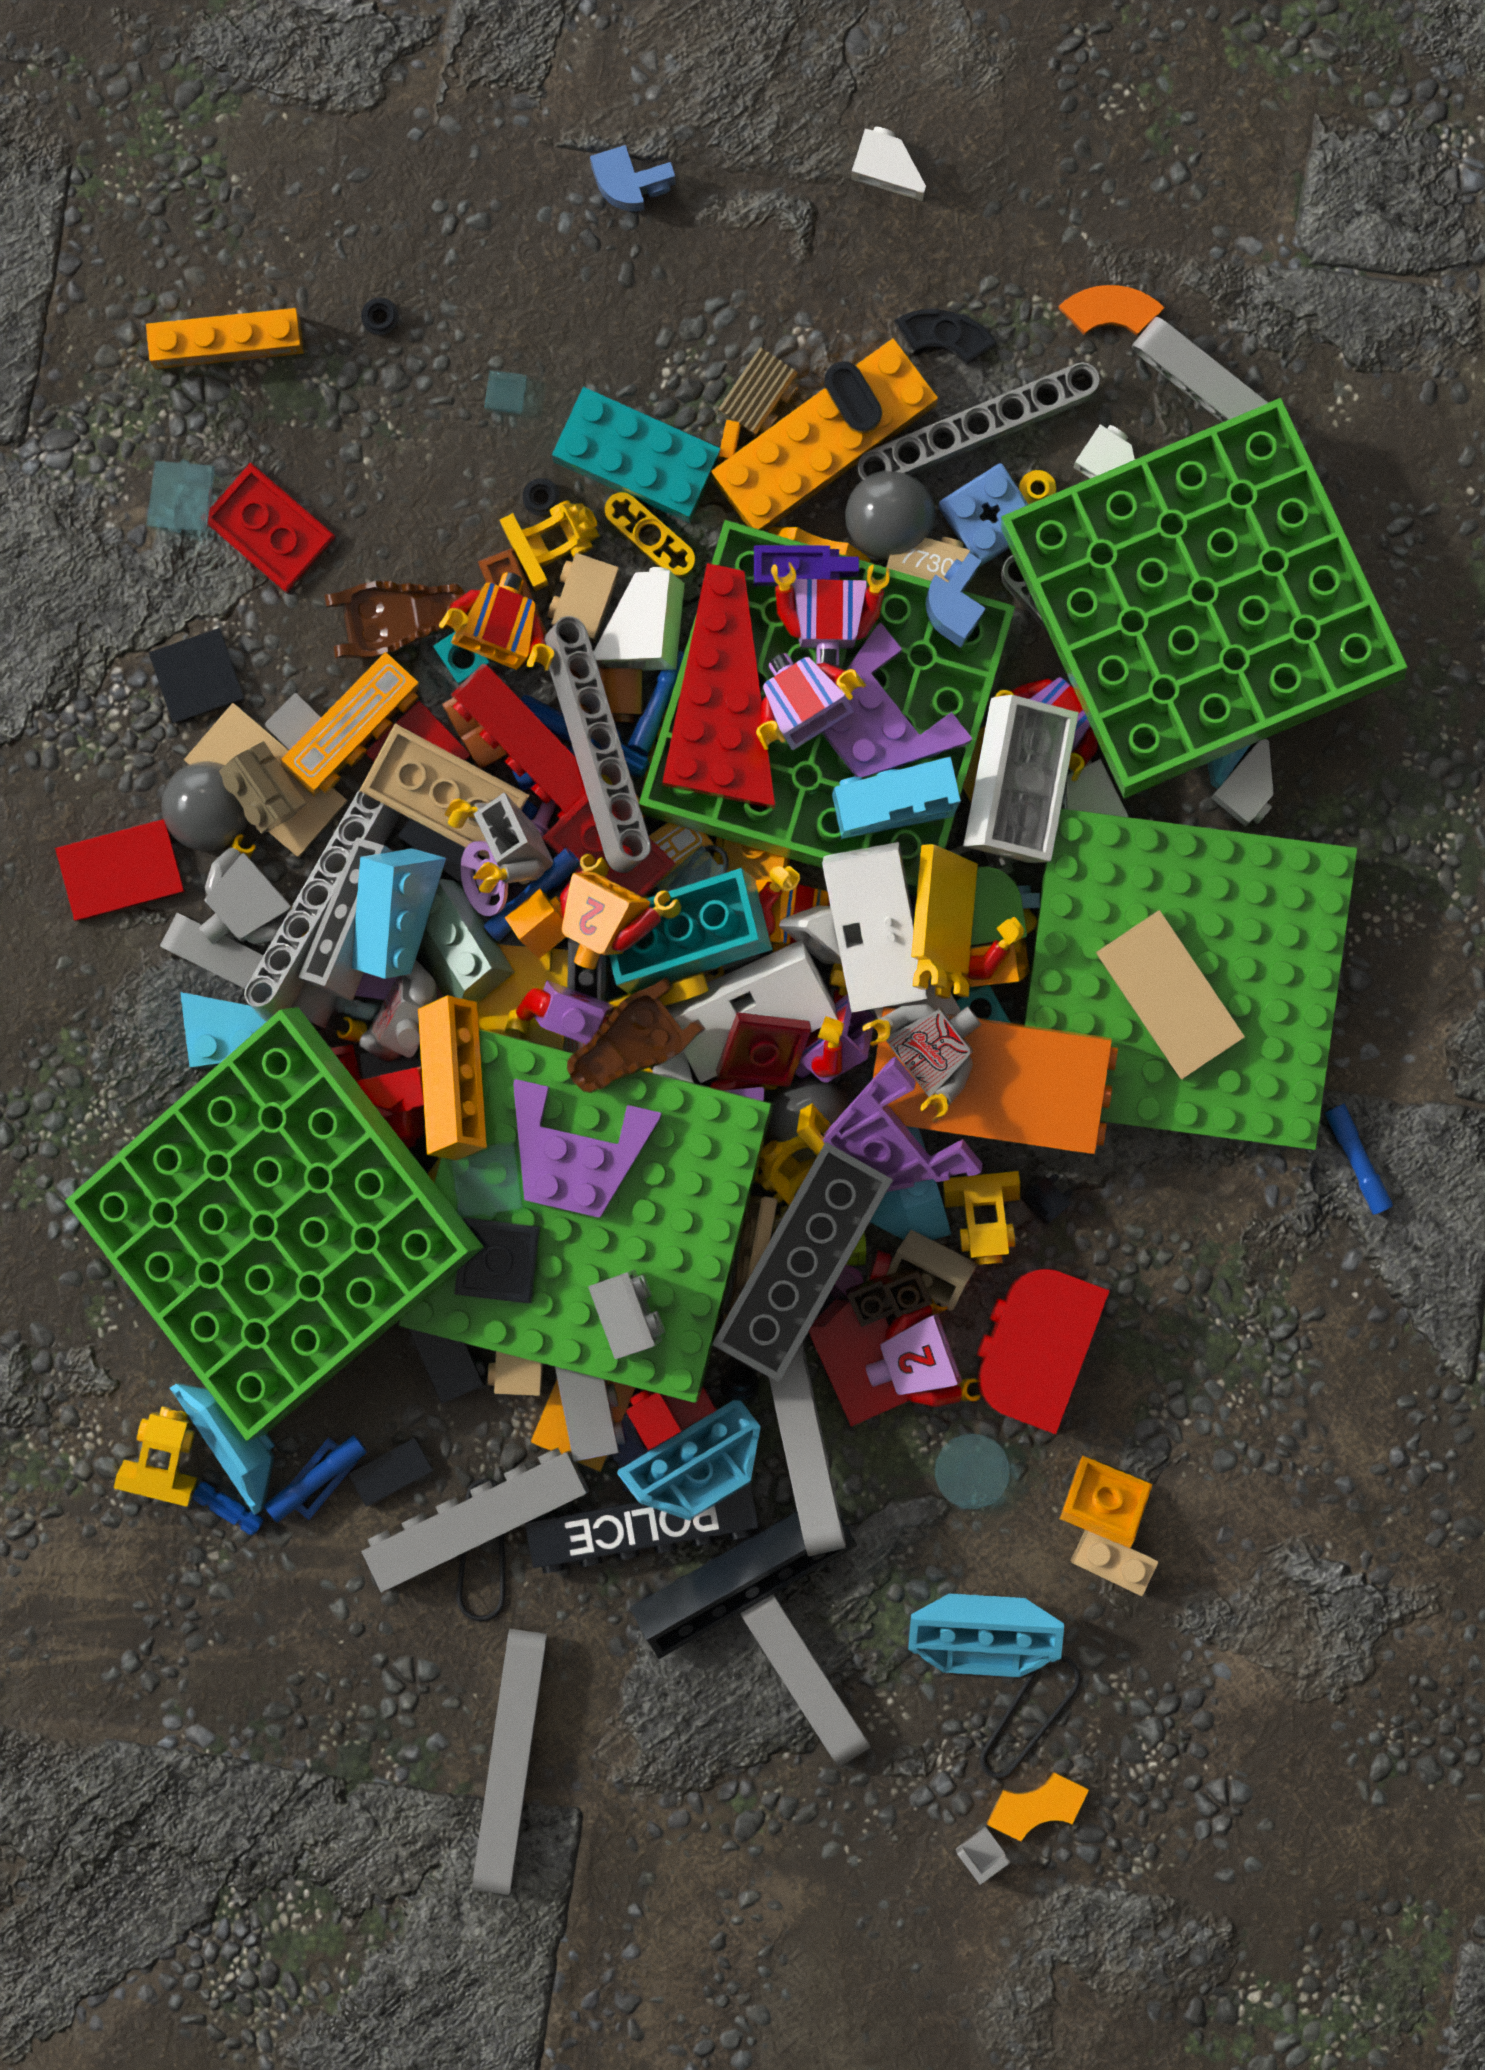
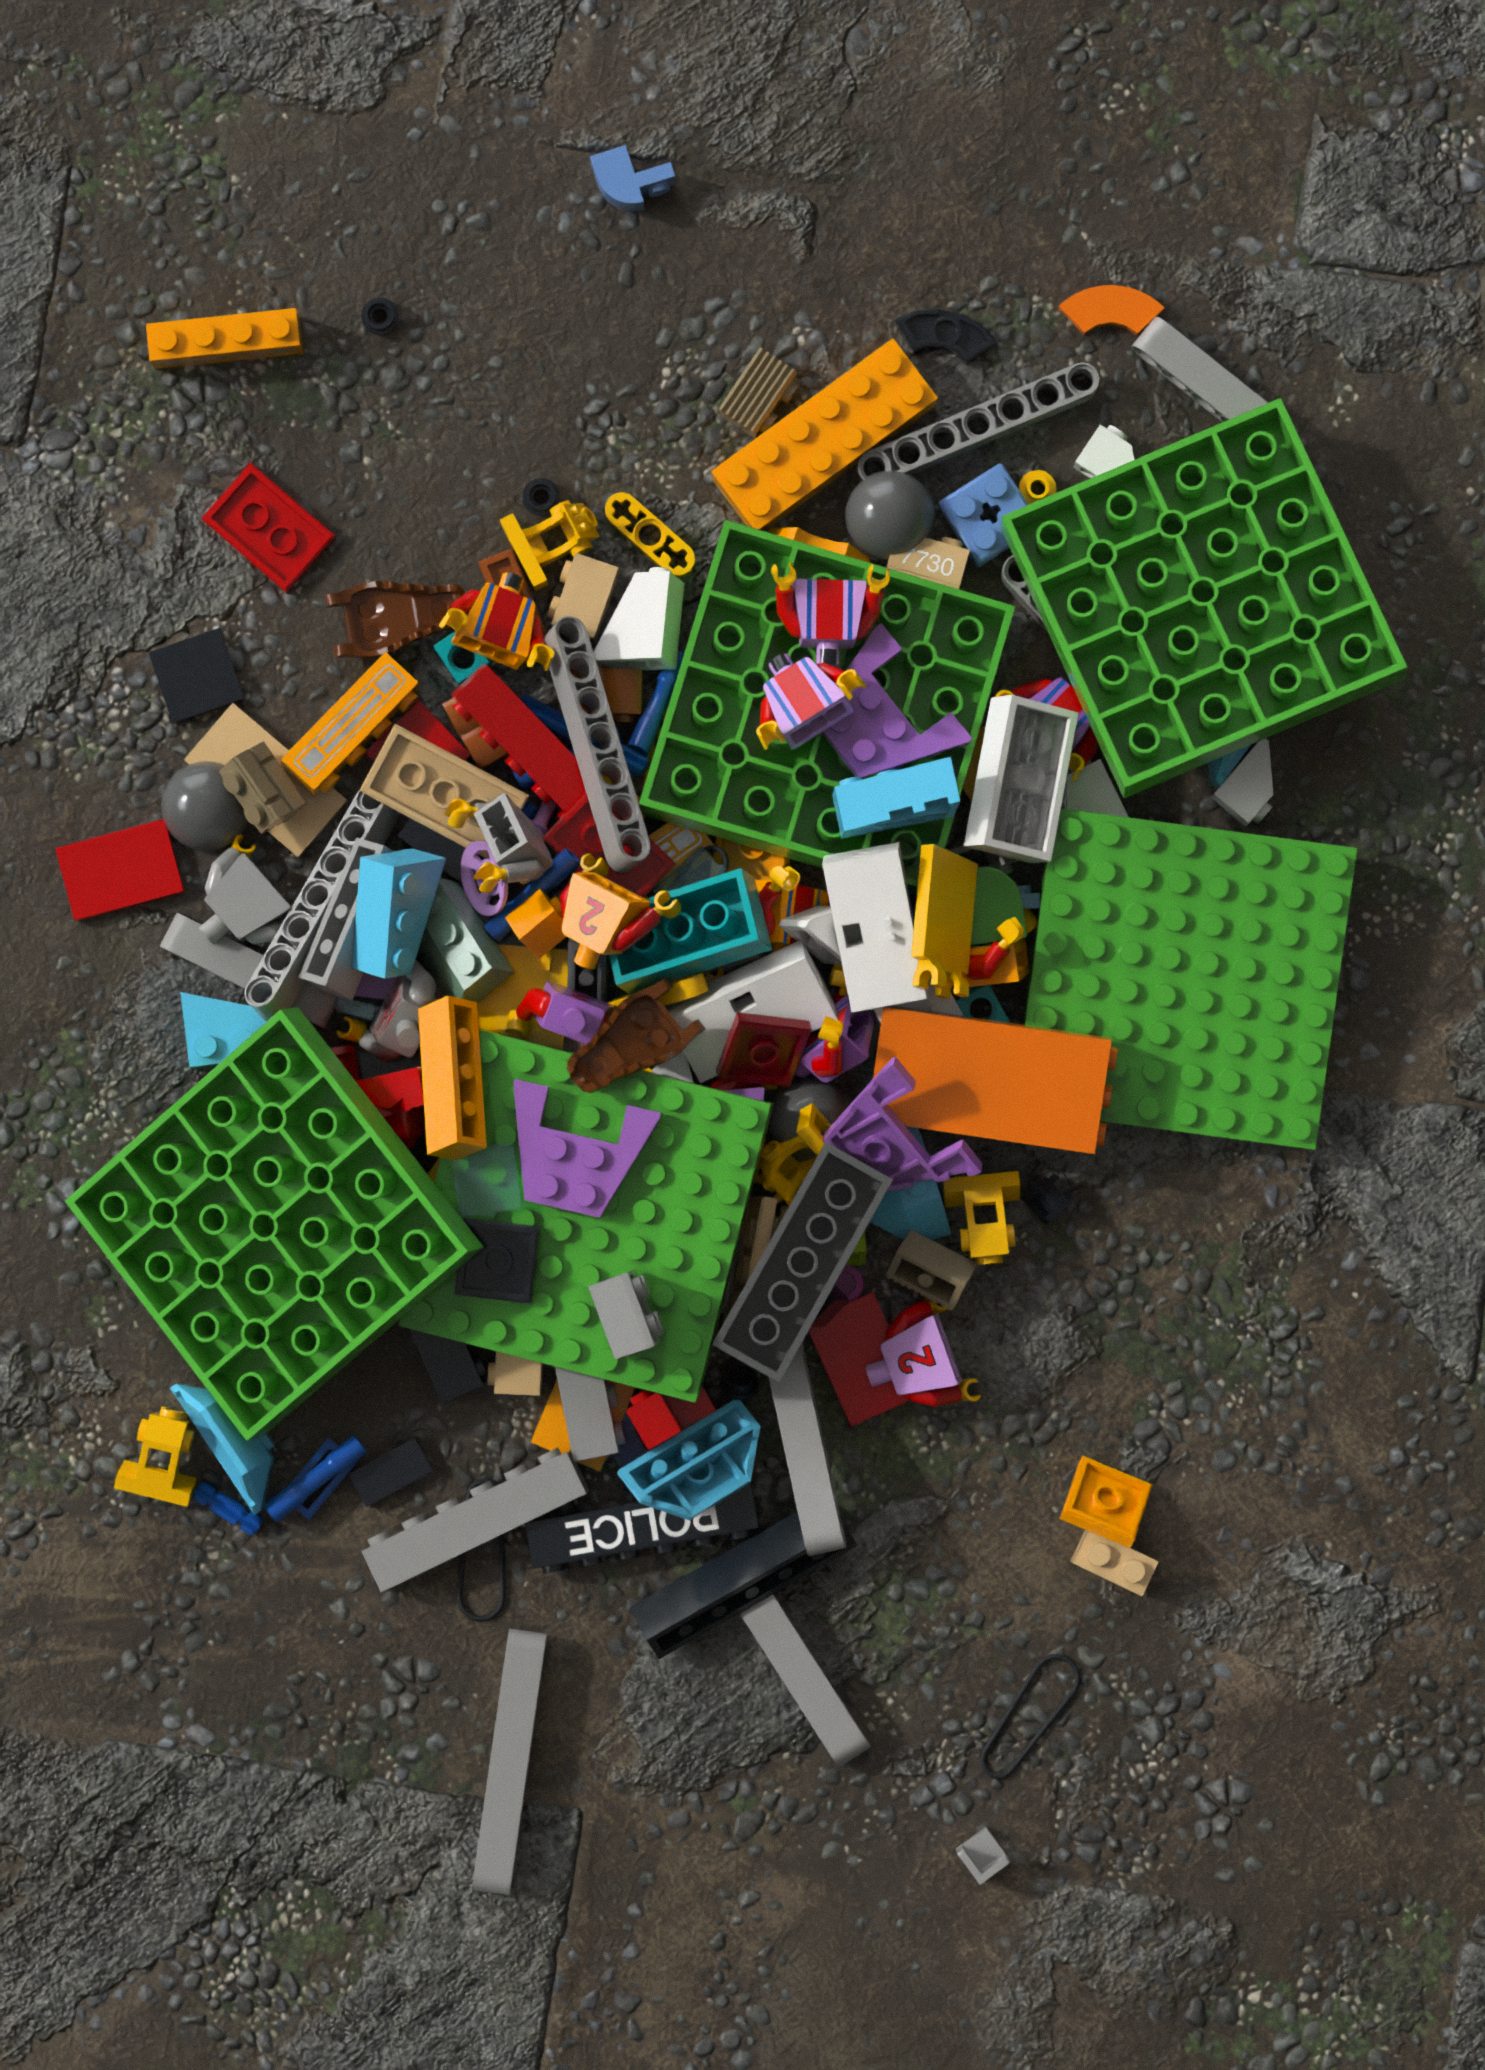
(180, 496): clear light blue piece -> none
(292, 721): light grey panel -> none
(505, 392): clear light blue tile -> none
(636, 454): teal brick -> none
(720, 700): red wing -> none
(729, 440): light orange tile -> none
(807, 560): dark purple hinge -> none
(853, 397): black tile -> none
(879, 1265): red tile -> none
(887, 164): white slope -> none
(888, 1295): dark brown slope -> none
(931, 1049): light grey torso -> none
(948, 607): medium blue brick -> none
(972, 1471): clear light blue tile -> none
(985, 1635): medium azure wedge -> none
(1038, 1346): red brick -> none
(1054, 1801): light orange tile -> none
(1170, 994): tan tile -> none
(1369, 1180): blue piece -> none

